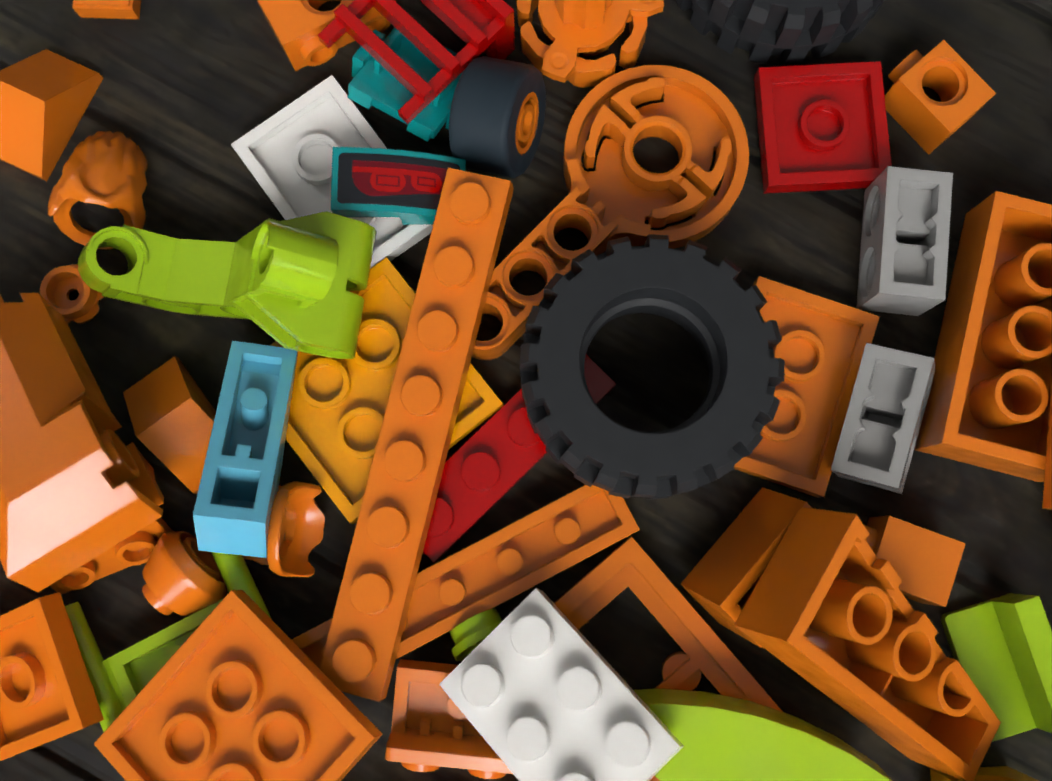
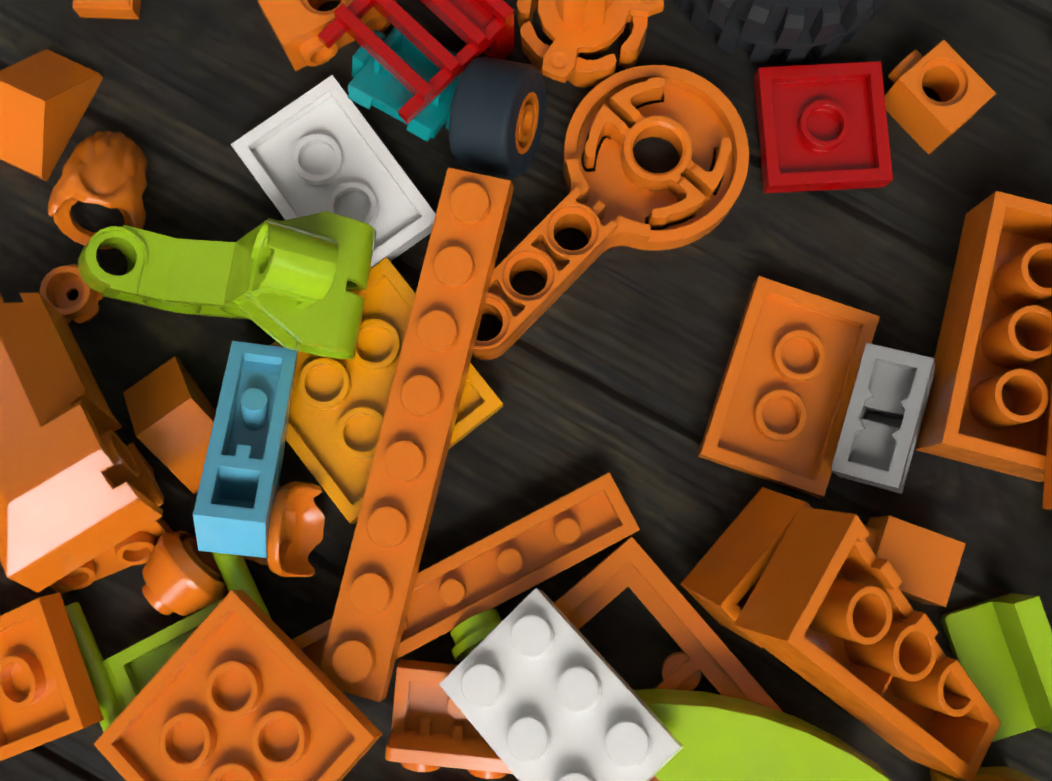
(389, 183): slope -> none
(491, 466): red plate -> none
(701, 301): black tyre -> none
(905, 241): light grey brick -> none

